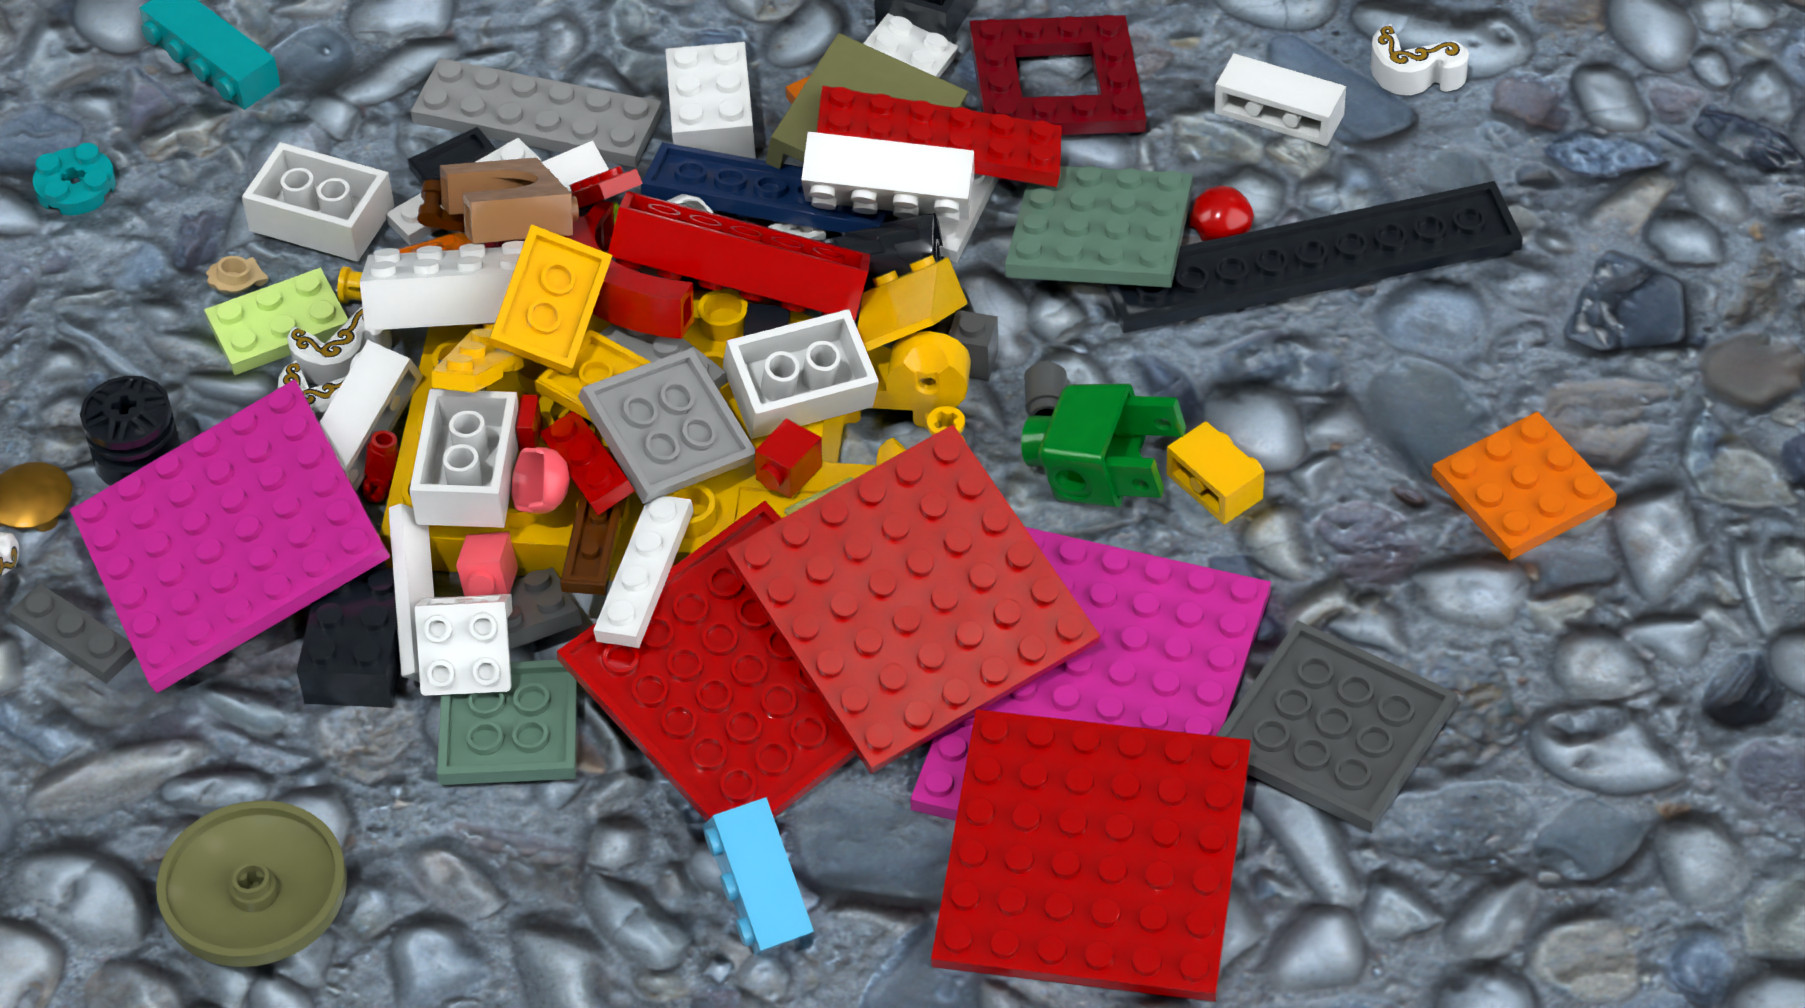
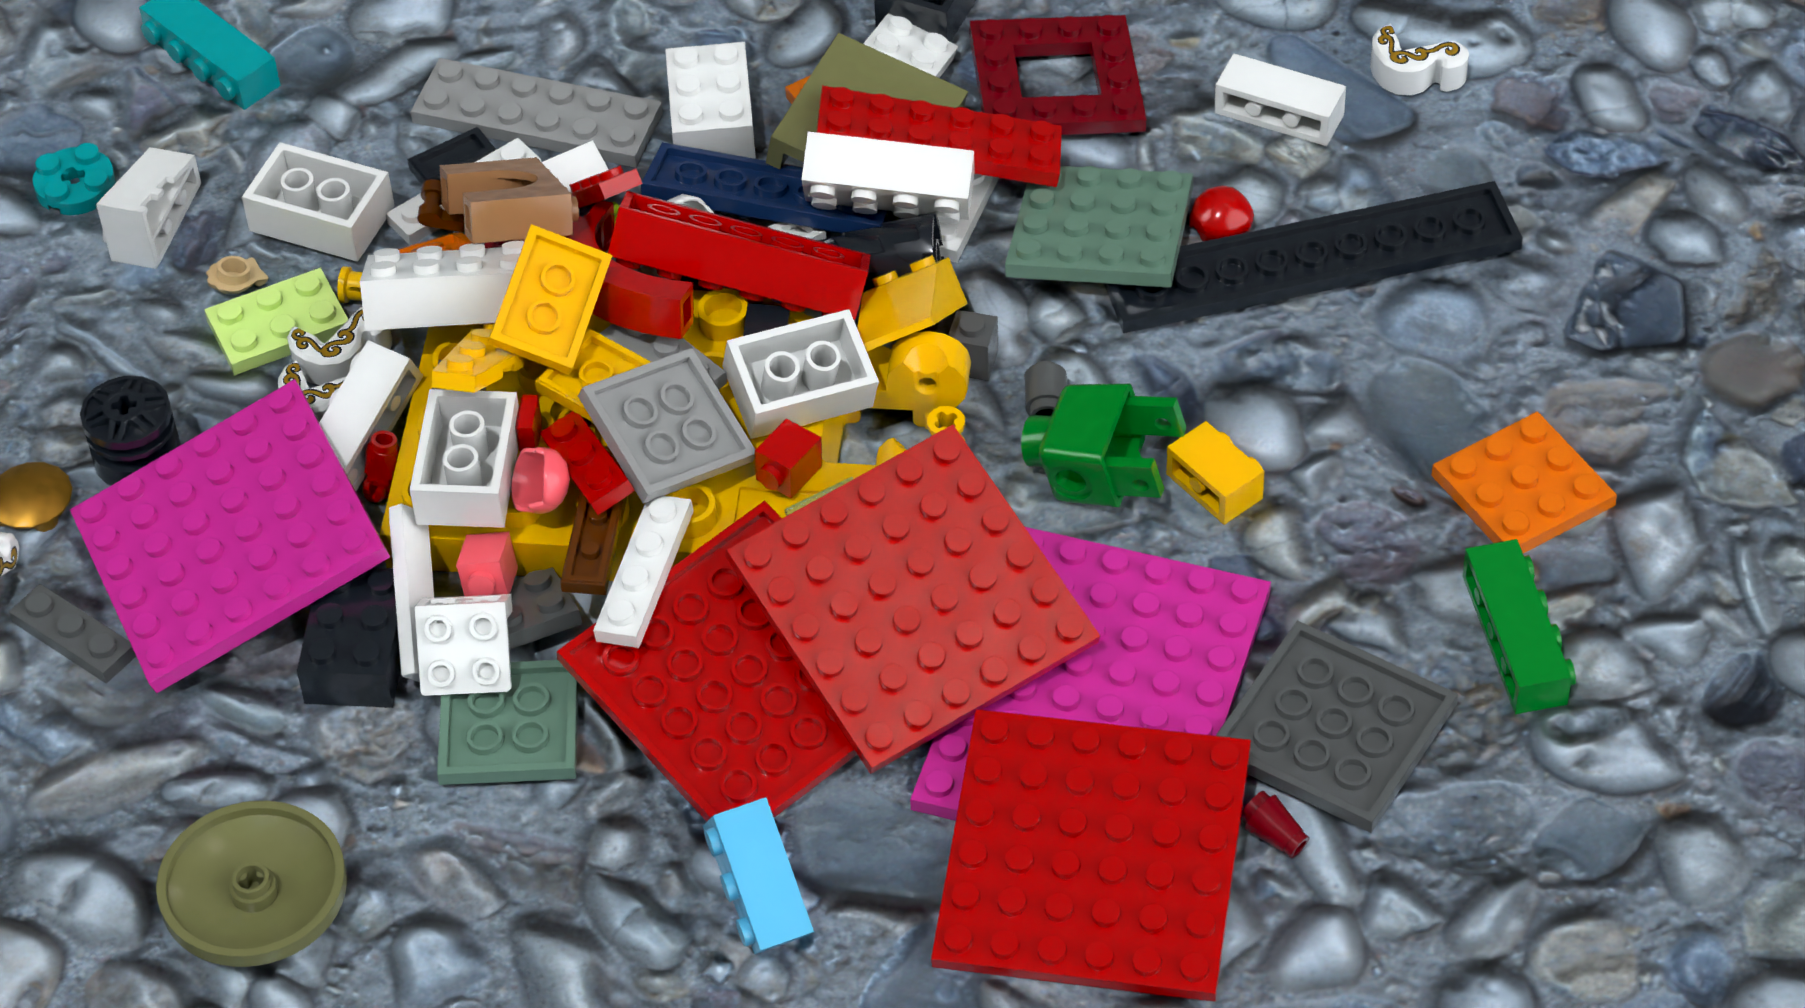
(148, 206): none -> white wedge
(1274, 824): none -> dark red cone
(1518, 626): none -> green brick

